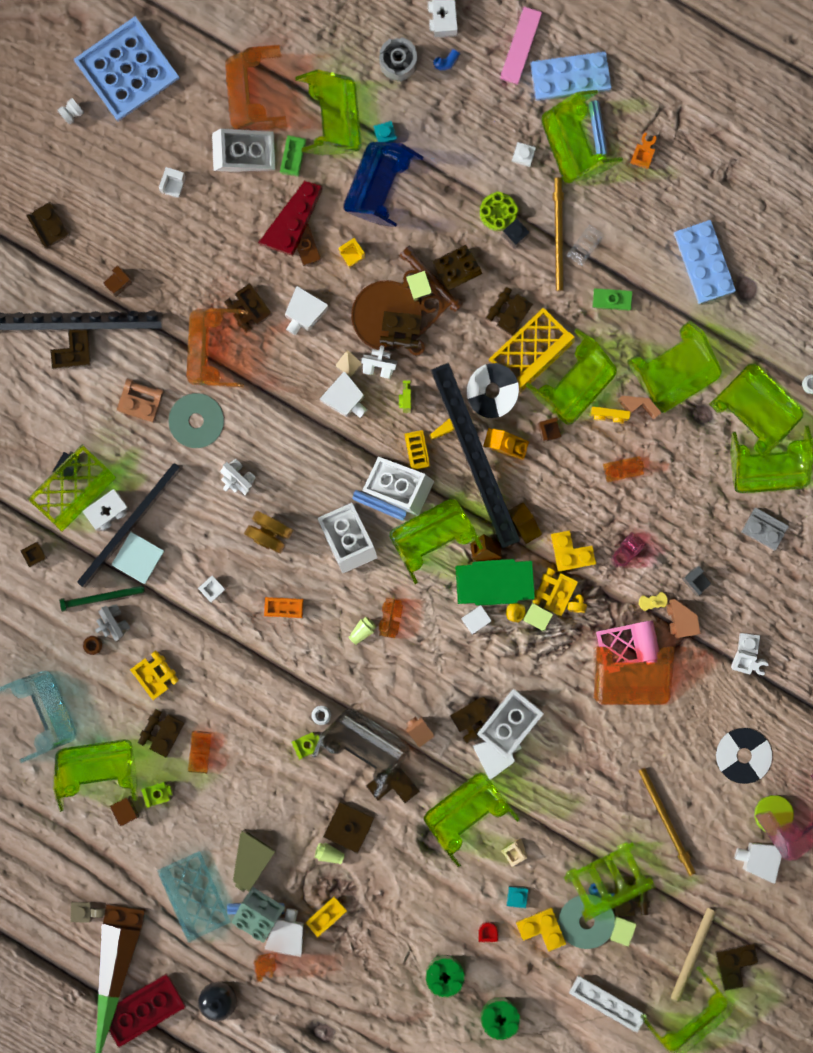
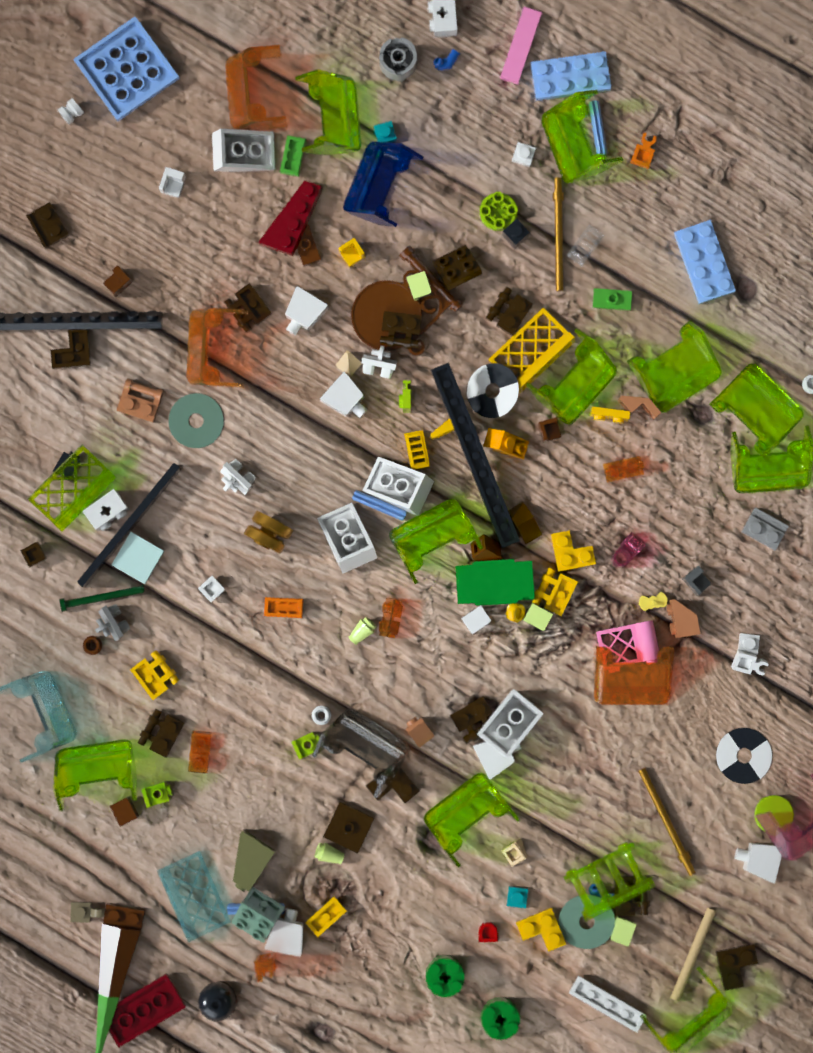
(577, 607): yellow tile -> none

